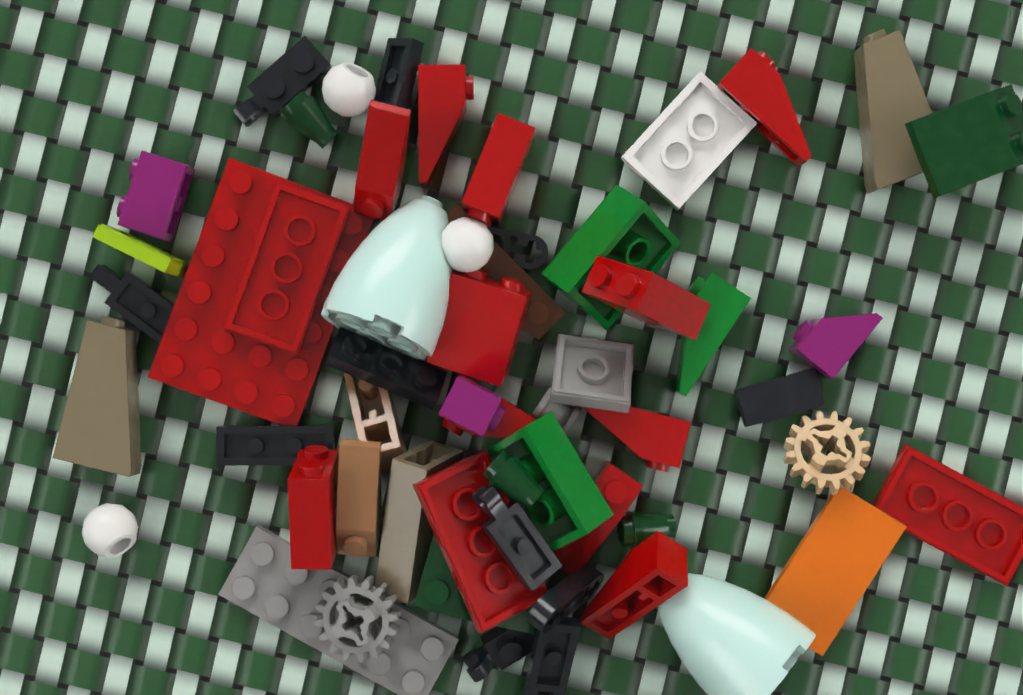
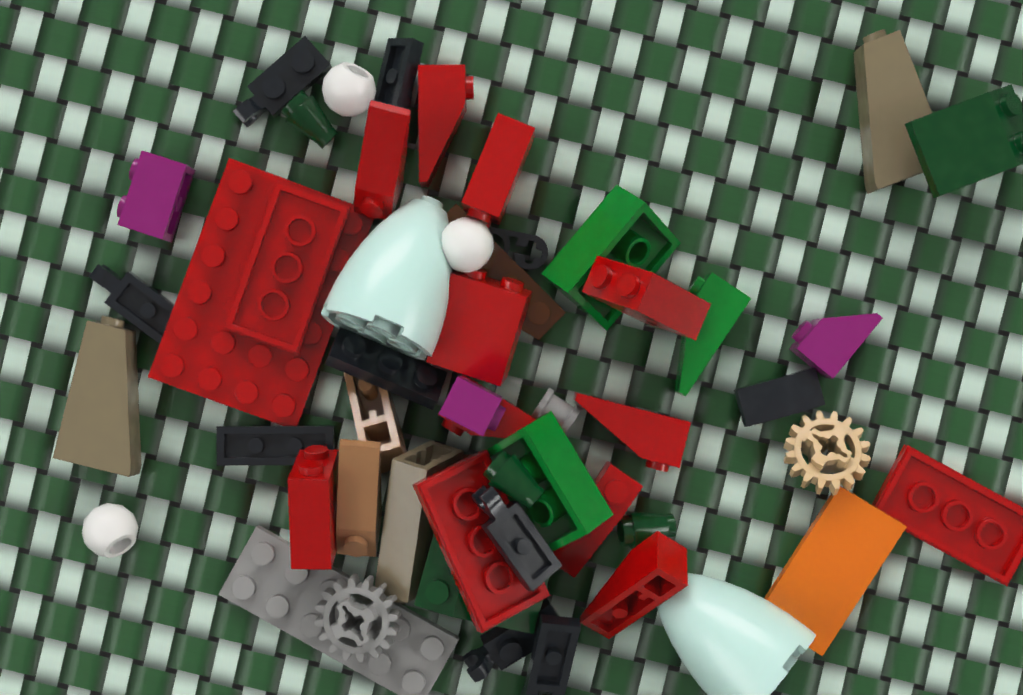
(141, 250): lime tile -> none
(565, 598): black beam -> none
(592, 373): light grey tile -> none
(688, 140): white plate -> none
(763, 96): red slope -> none

